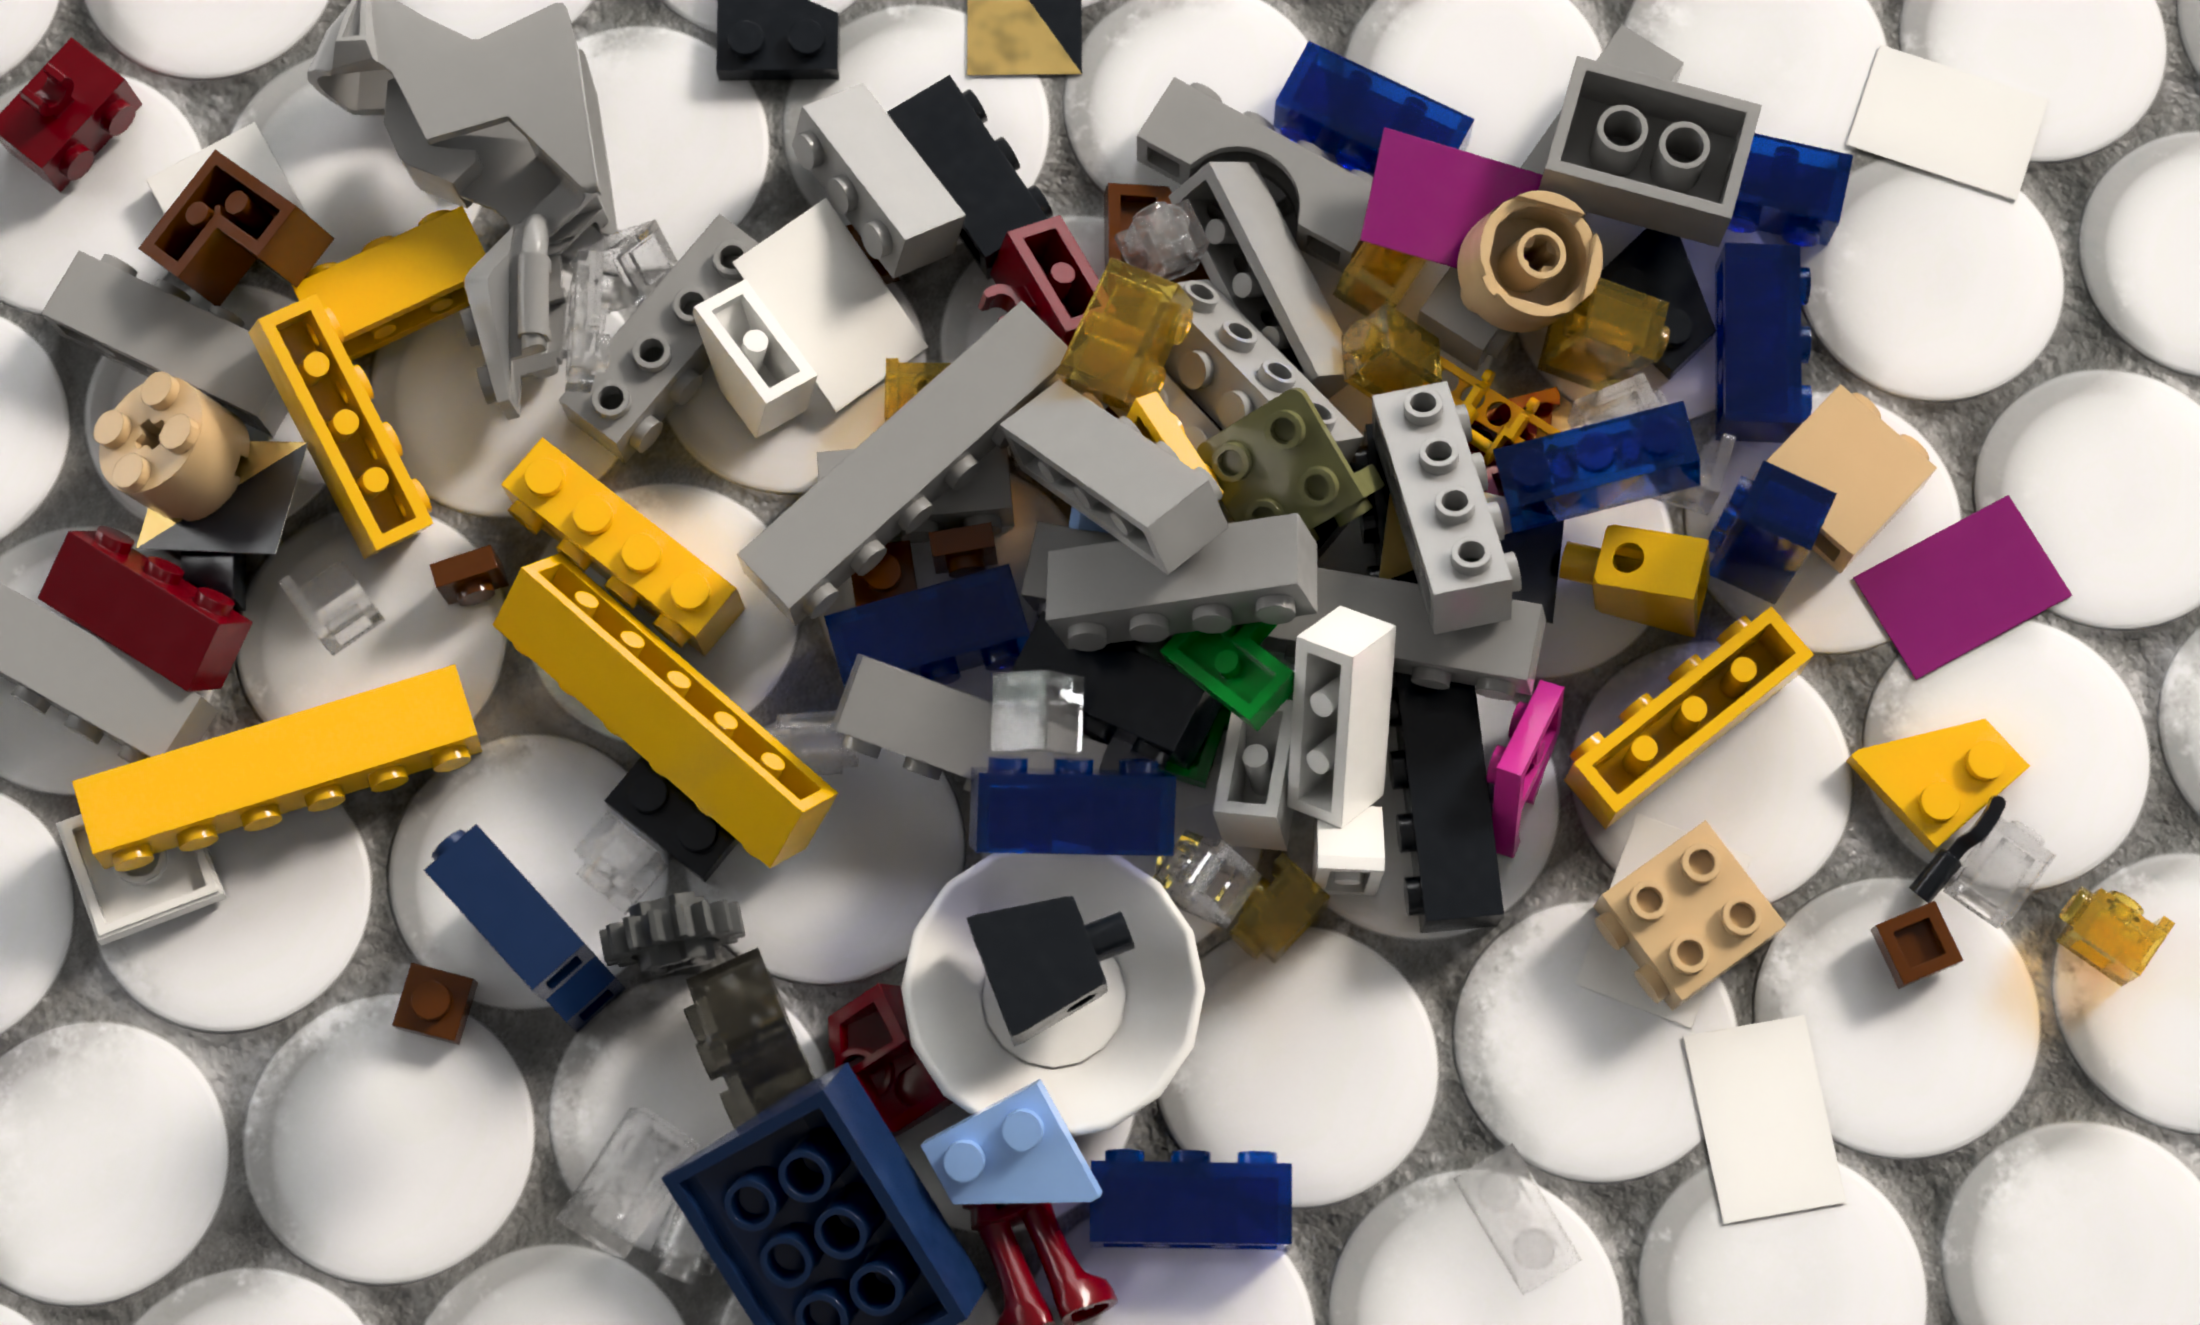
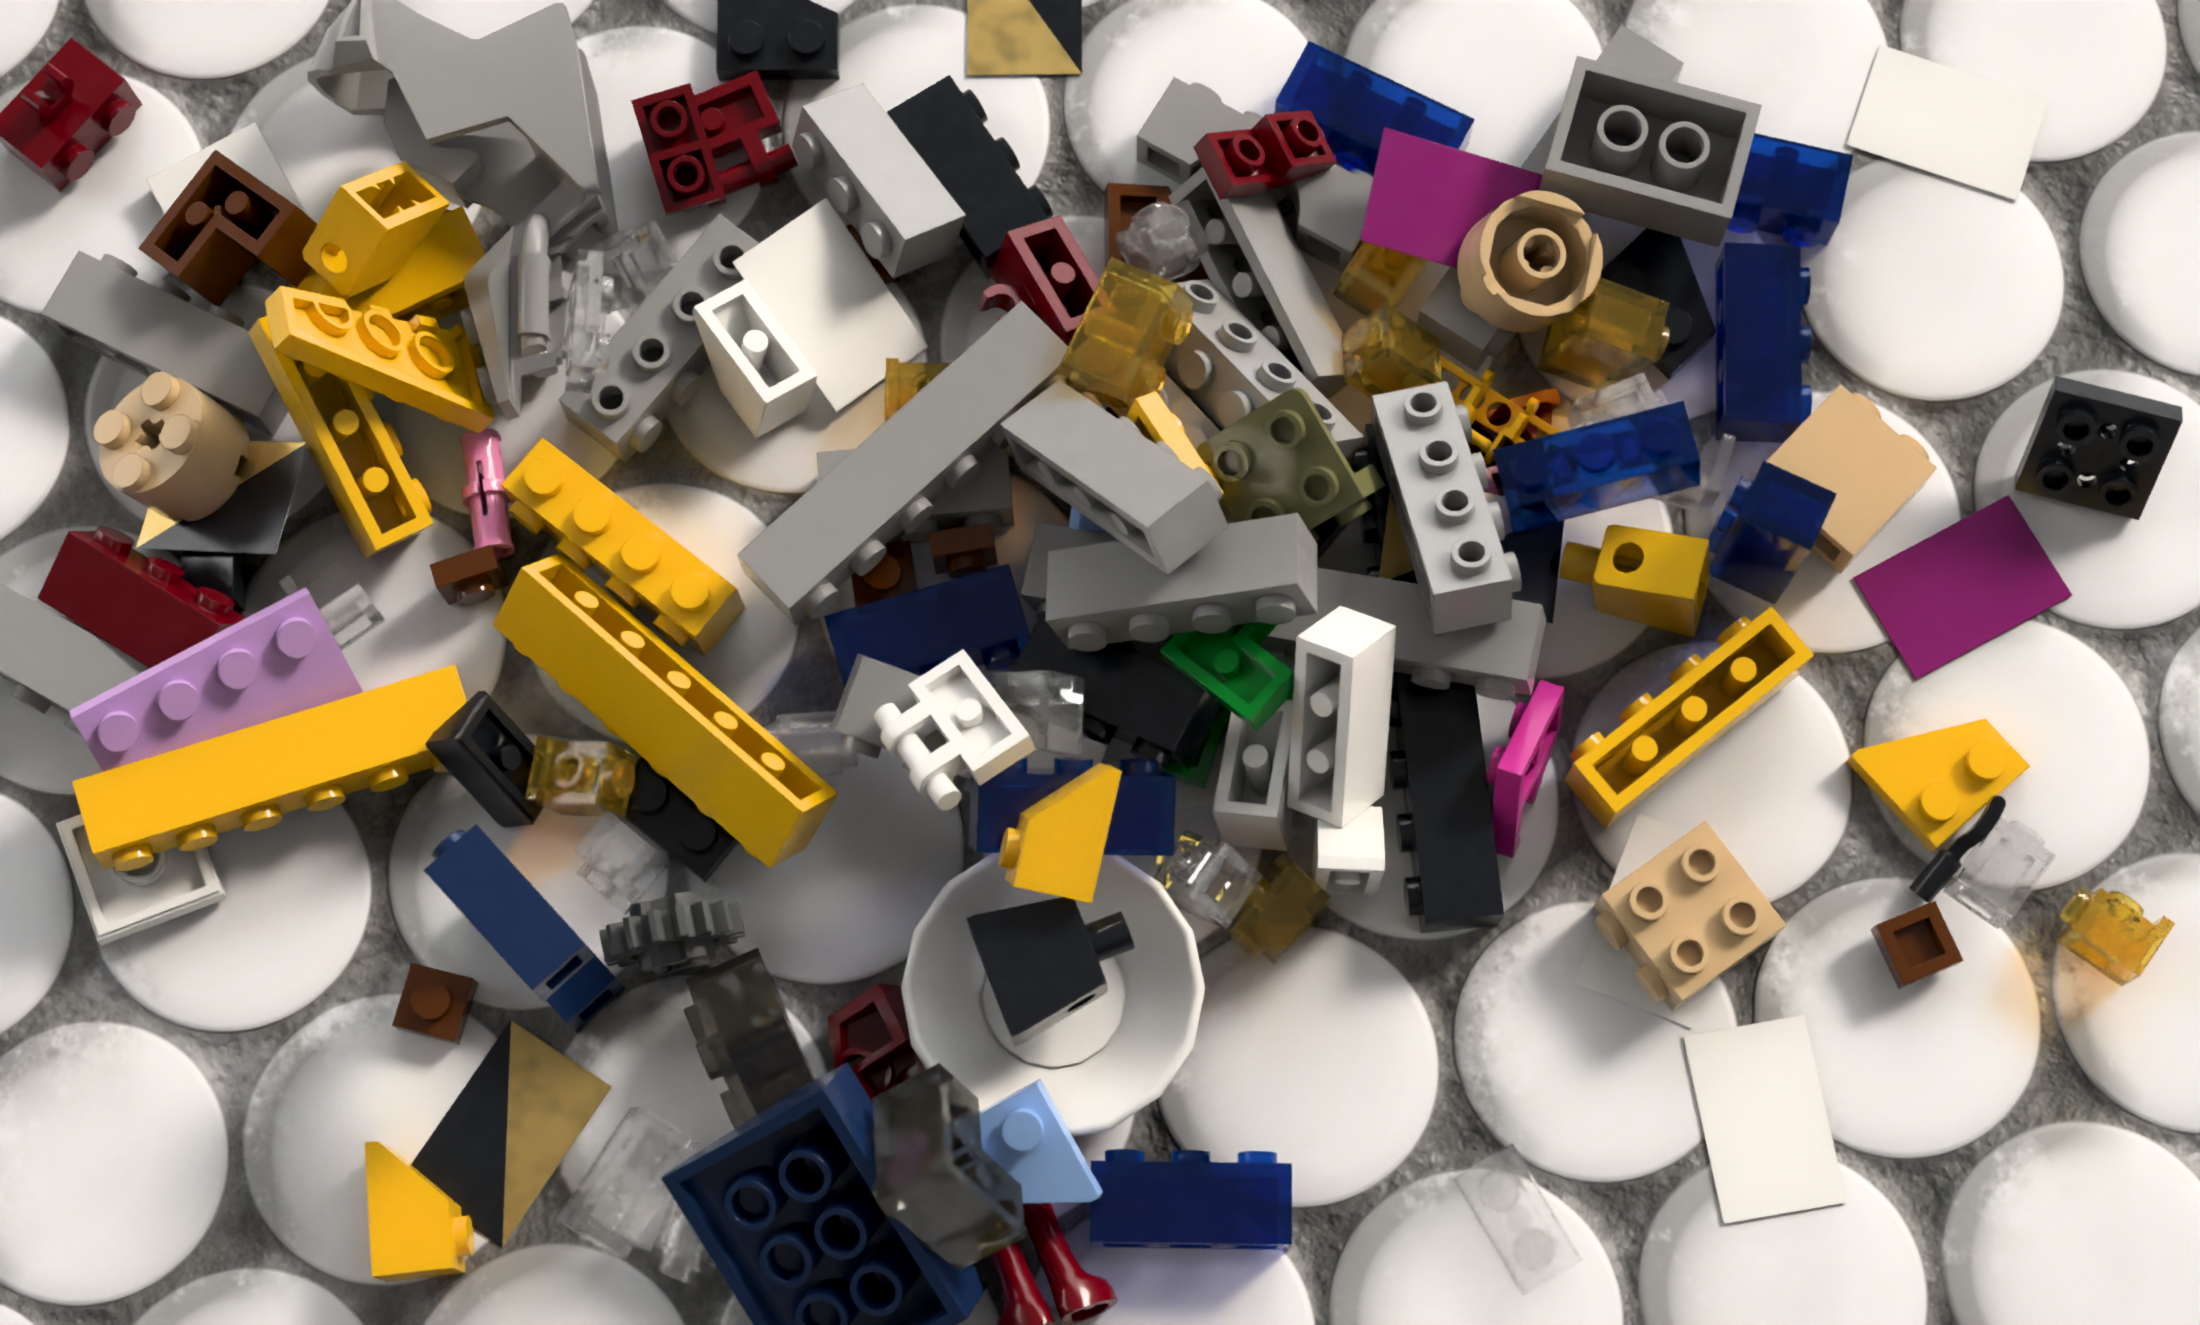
(231, 681): none -> lavender wing
(371, 230): none -> yellow torso
(391, 356): none -> yellow wing
(411, 1221): none -> yellow slope
(484, 491): none -> bright pink pin
(488, 759): none -> black slope
(509, 1130): none -> sticker
(581, 777): none -> clear yellow brick
(678, 149): none -> dark red slope
(738, 118): none -> dark red plate
(937, 1173): none -> clear smoke brick
(971, 719): none -> white plate
(1063, 837): none -> yellow slope
(1268, 156): none -> dark red slope
(2104, 434): none -> black plate

